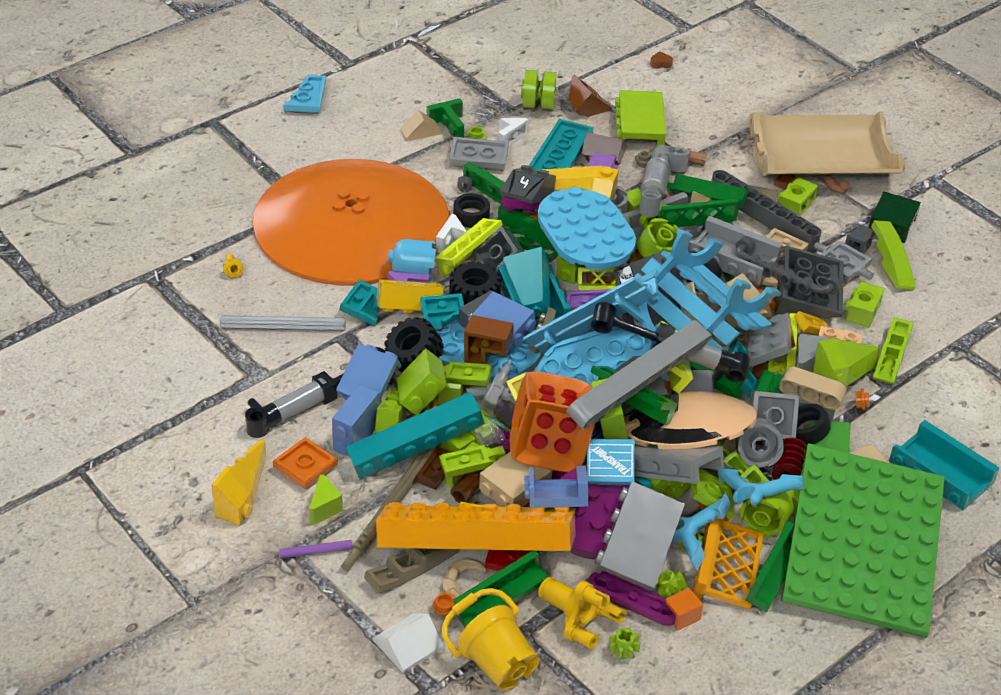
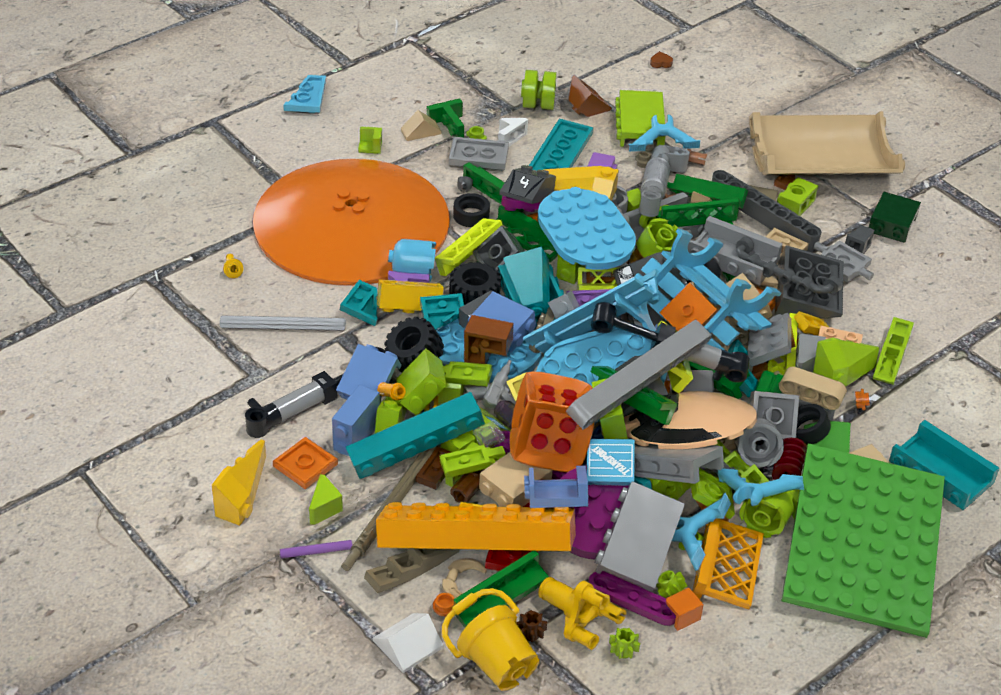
(370, 140): none -> lime panel
(395, 391): none -> light orange pin
(449, 233): white slope -> none
(532, 625): none -> reddish brown gear
(563, 304): none -> light grey brick
(603, 145): slope -> none
(663, 130): none -> medium azure piece
(687, 307): none -> orange plate
(772, 573): green fence -> none
(835, 186): nougat arm -> none
(864, 304): lime brick -> none
(895, 257): lime slope -> none

